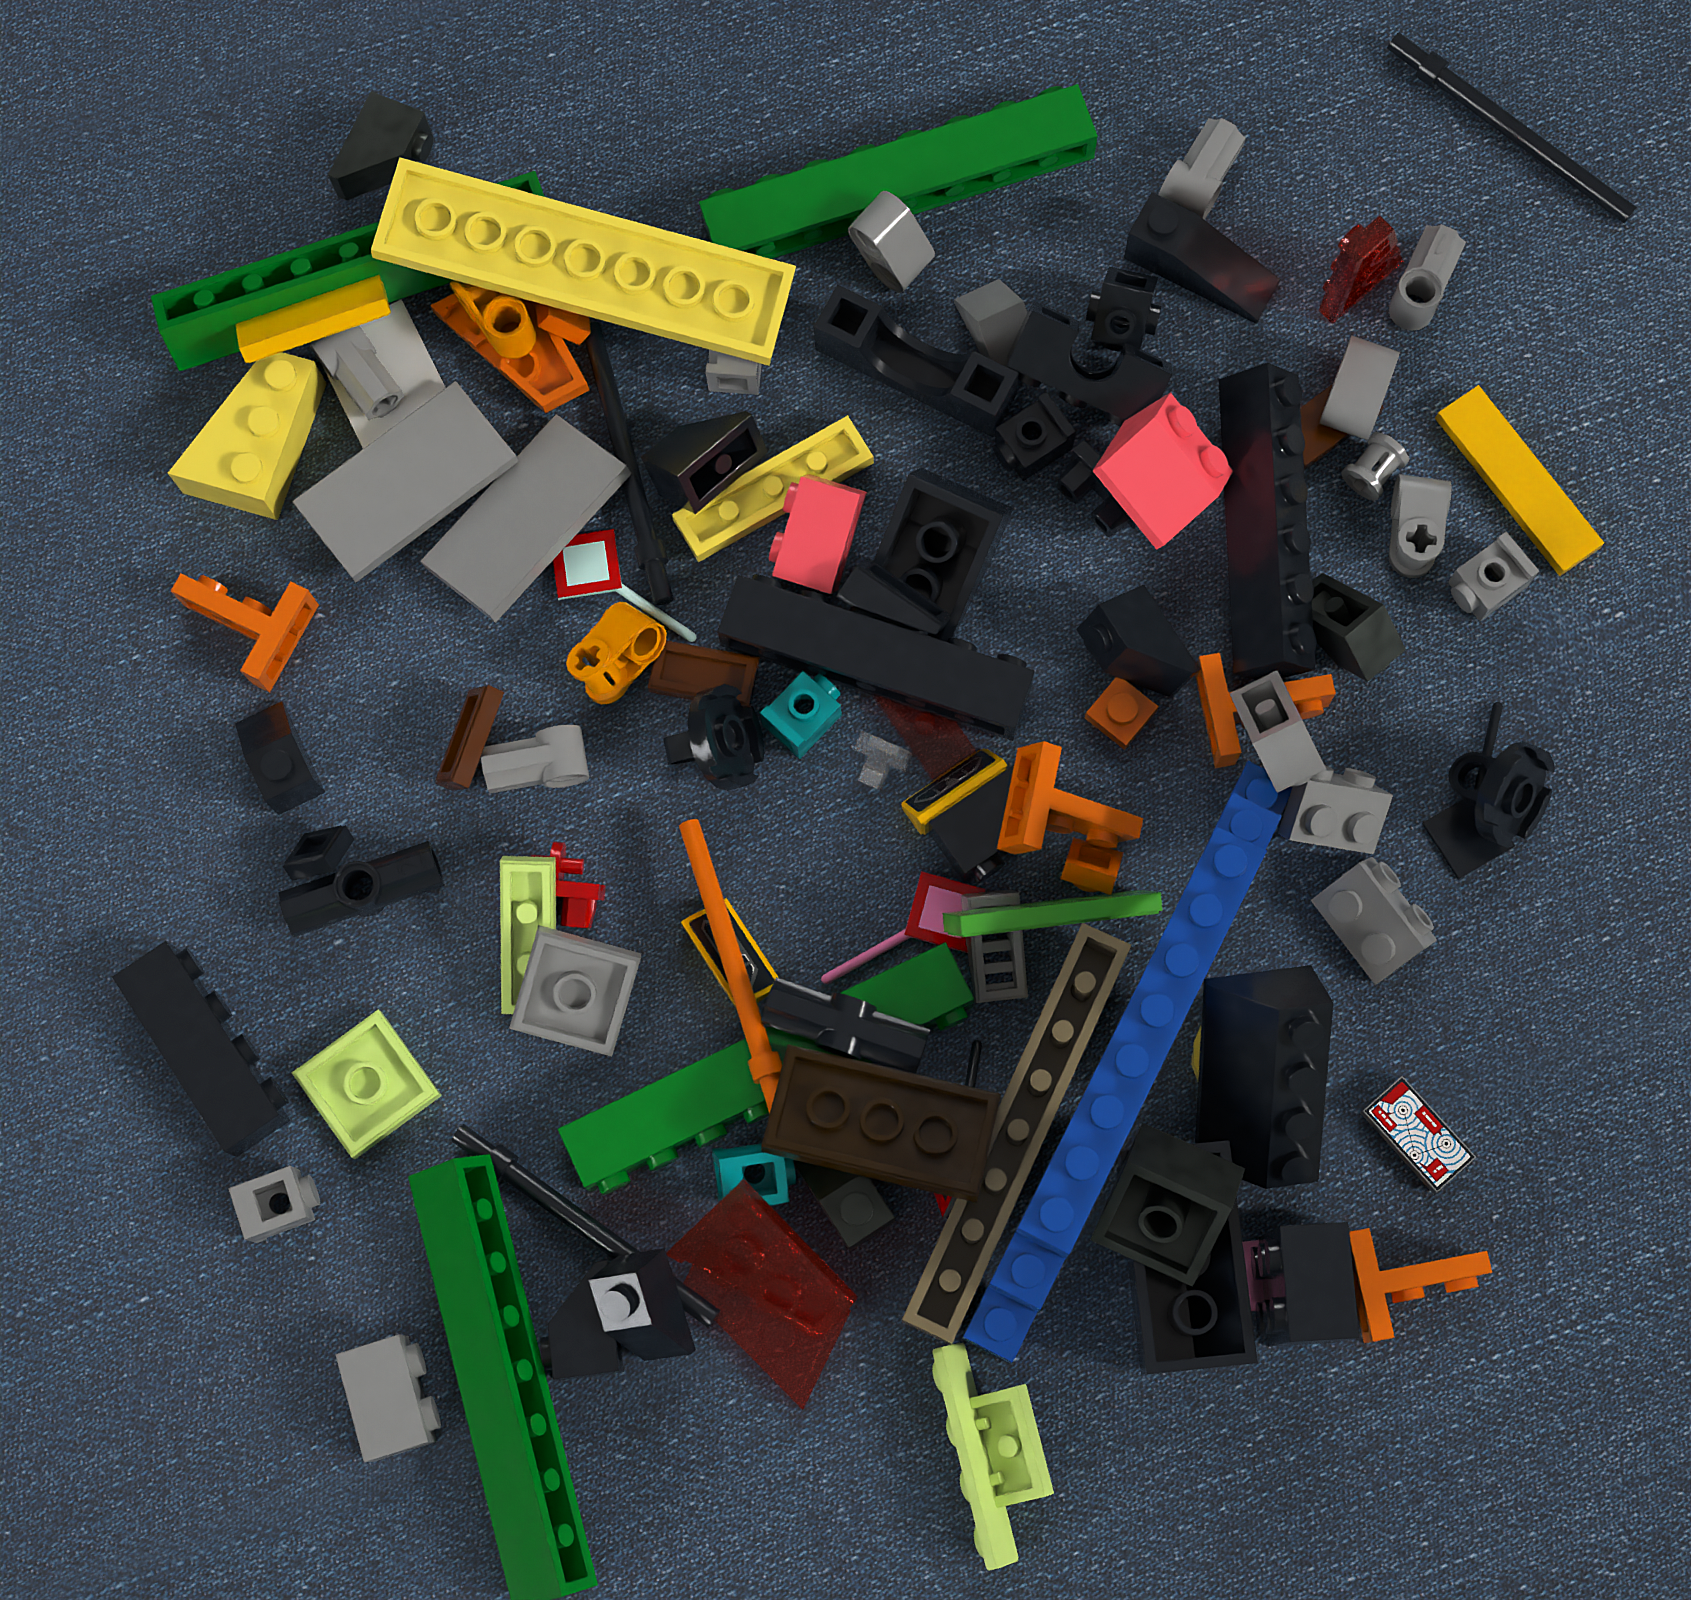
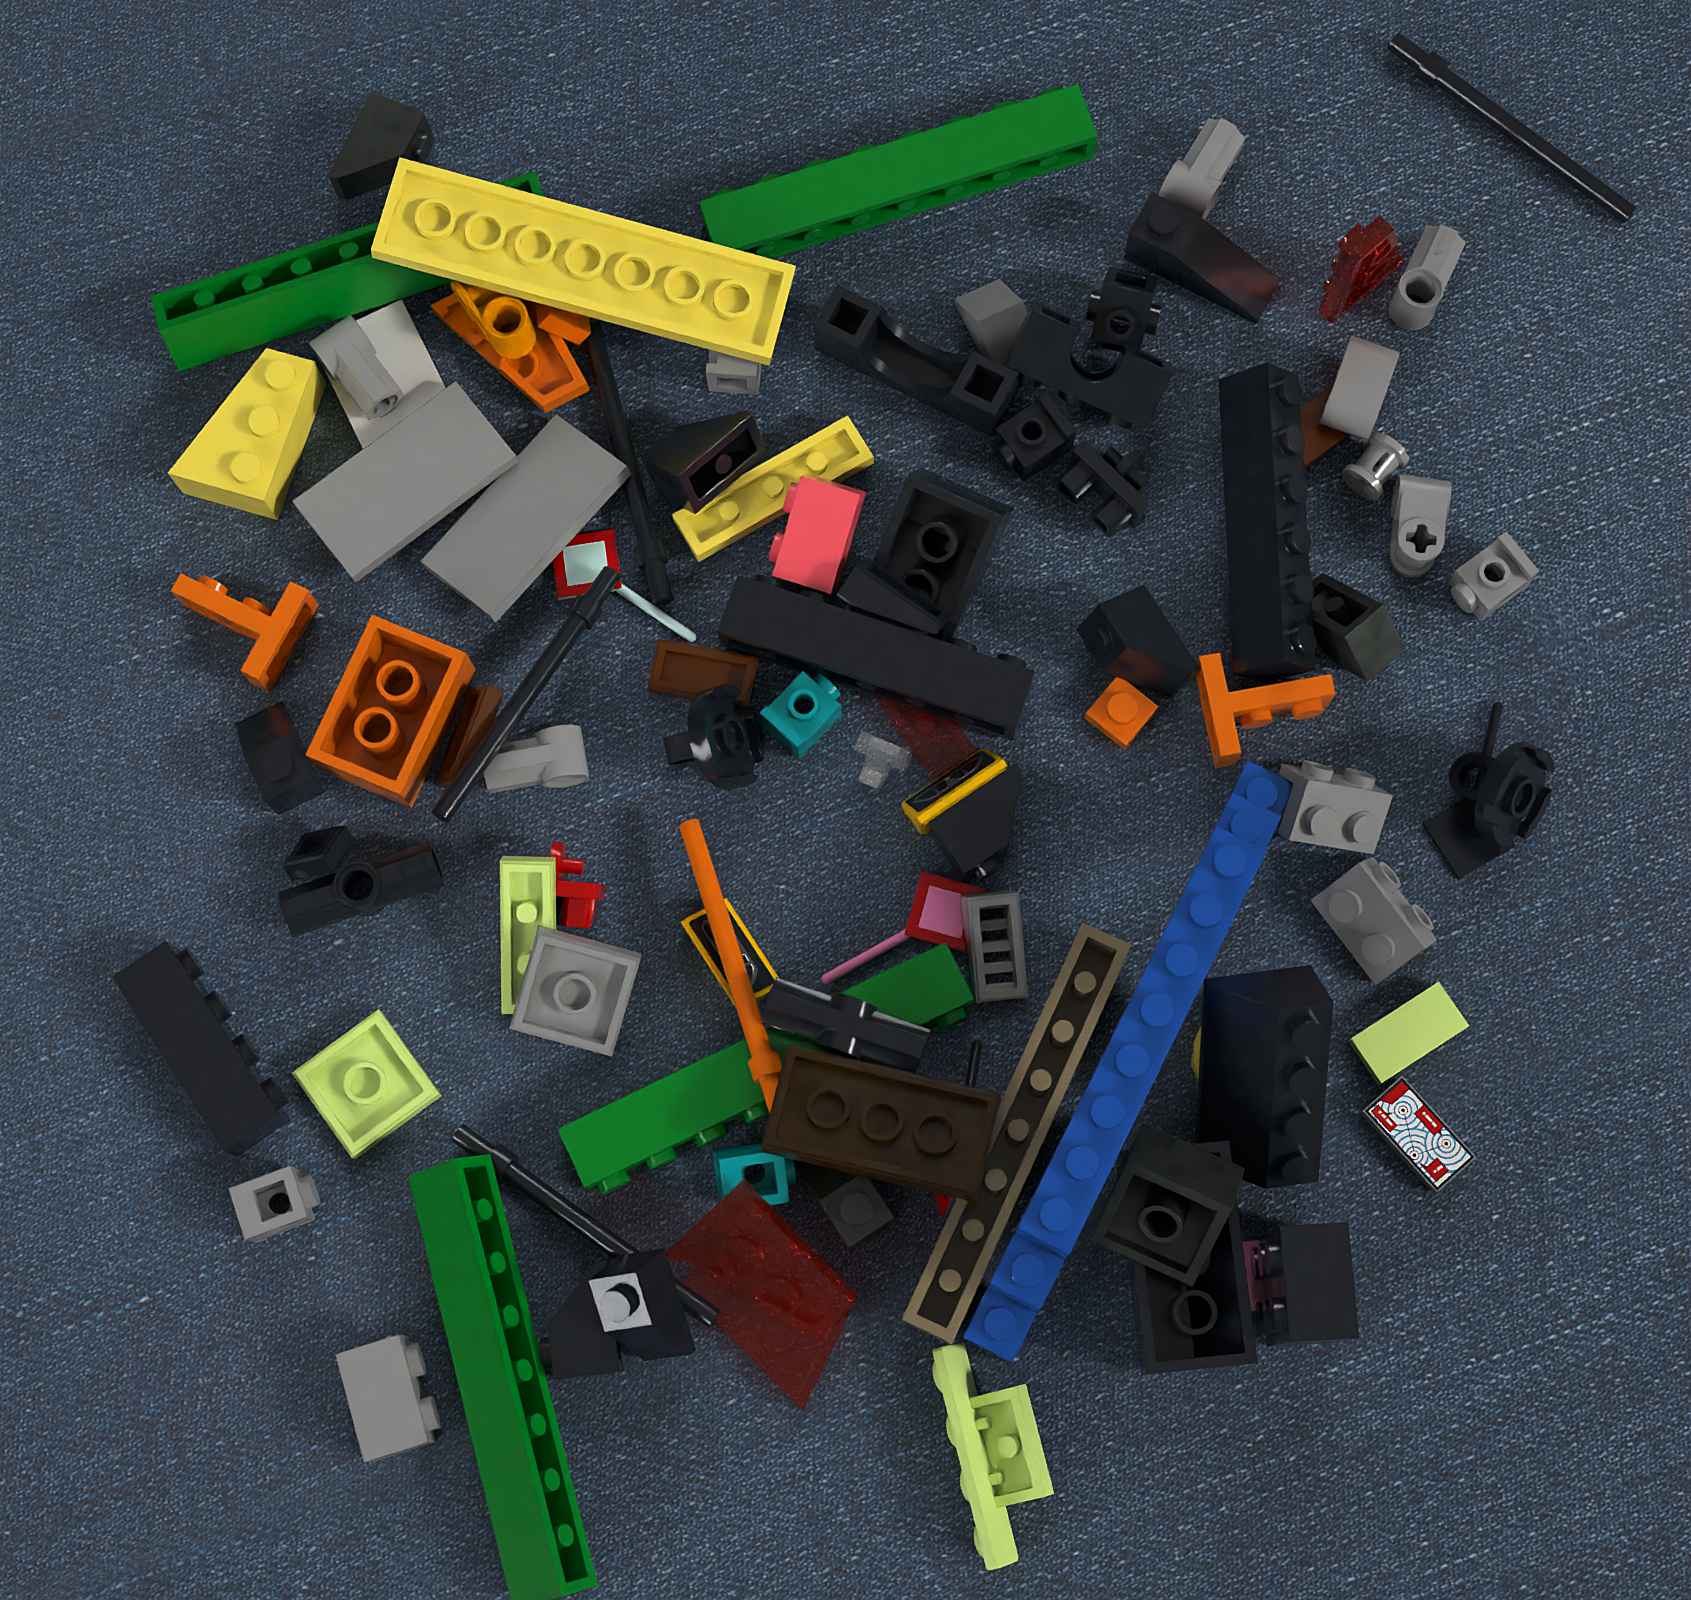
(312, 319): yellow tile -> none
(391, 711): none -> orange brick
(581, 615): none -> black bar
(616, 648): light orange piece -> none
(891, 241): light grey beam -> none
(1038, 806): orange bracket -> none
(1052, 913): bright green tile -> none
(1091, 867): orange plate -> none
(1162, 469): coral slope -> none
(1277, 732): light grey brick -> none
(1403, 1282): orange bracket -> none
(1408, 1033): none -> yellowish green tile
(1519, 480): yellow tile -> none

